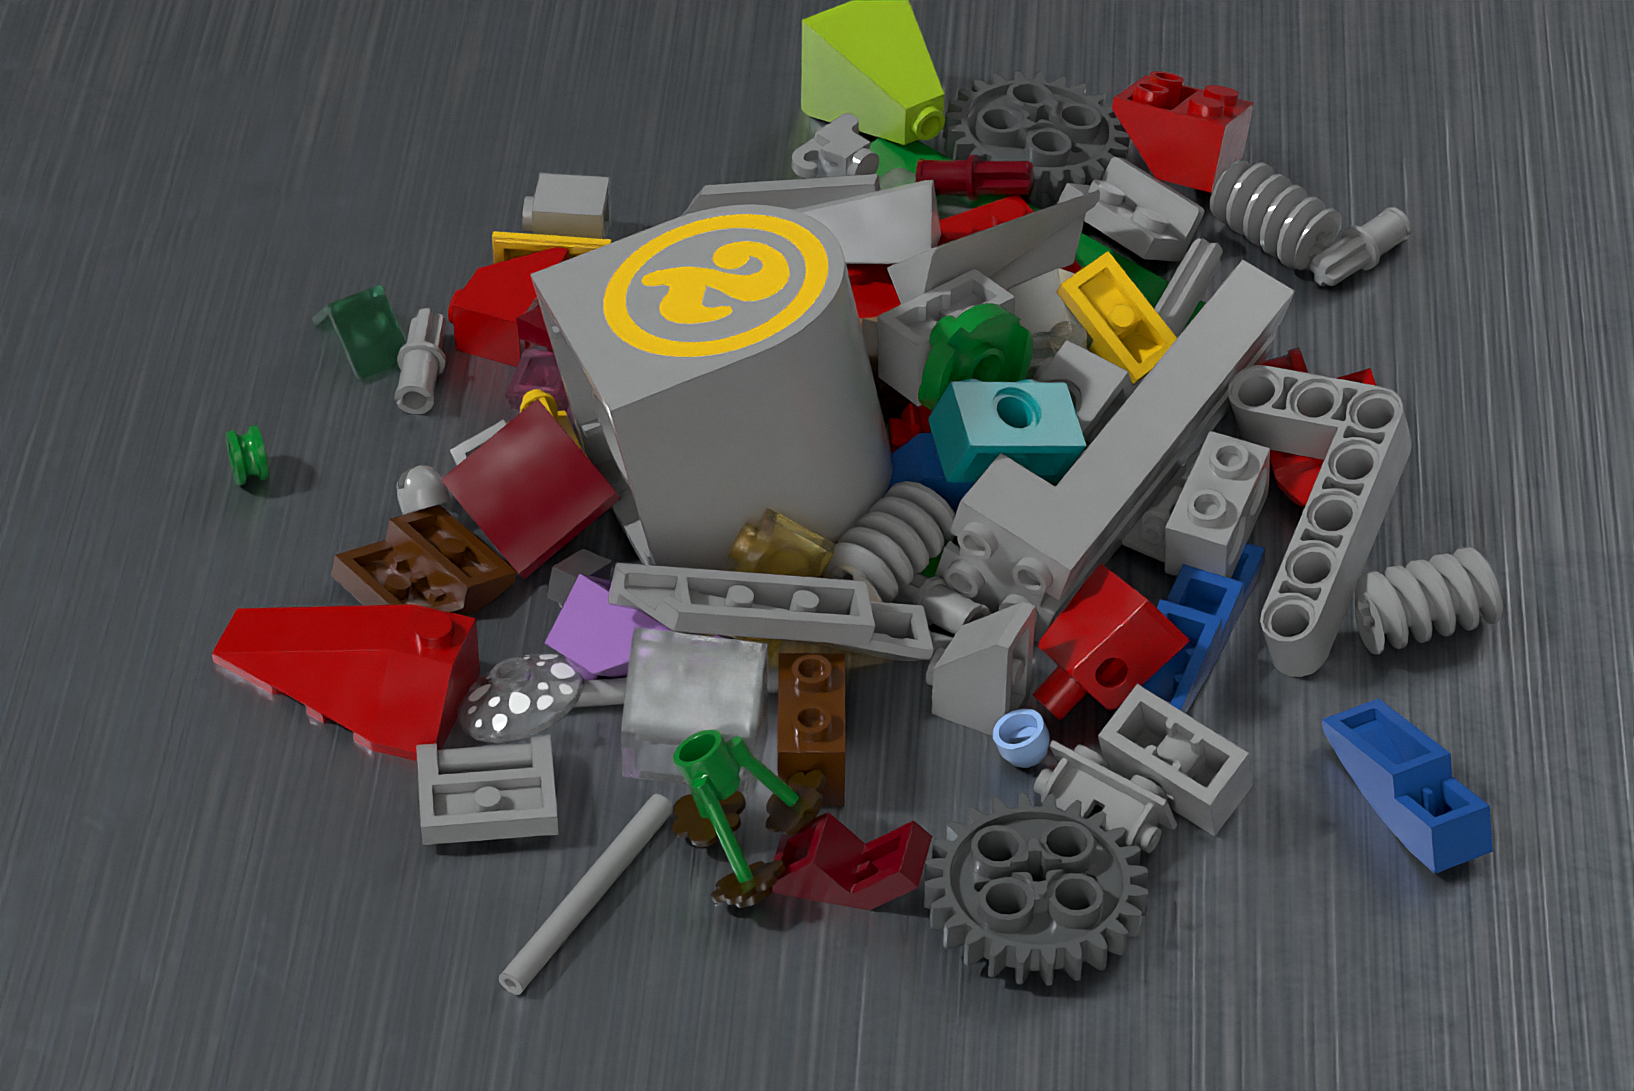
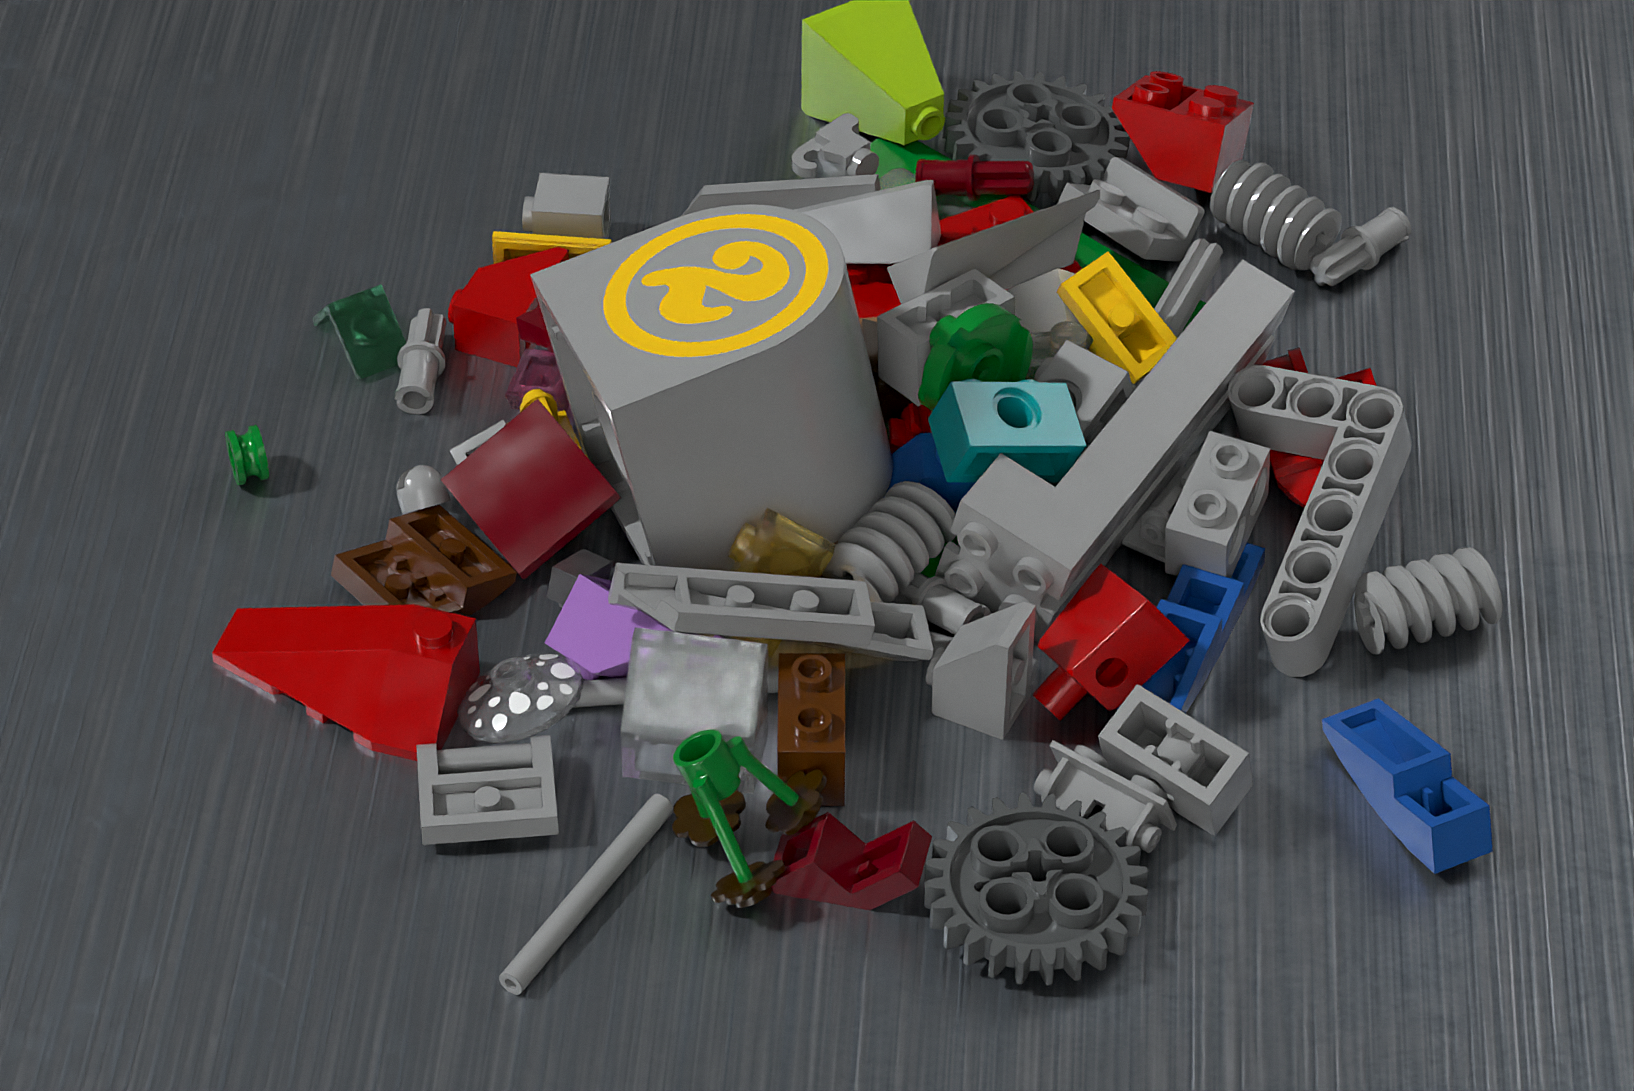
(1022, 737): light blue hinge -> none

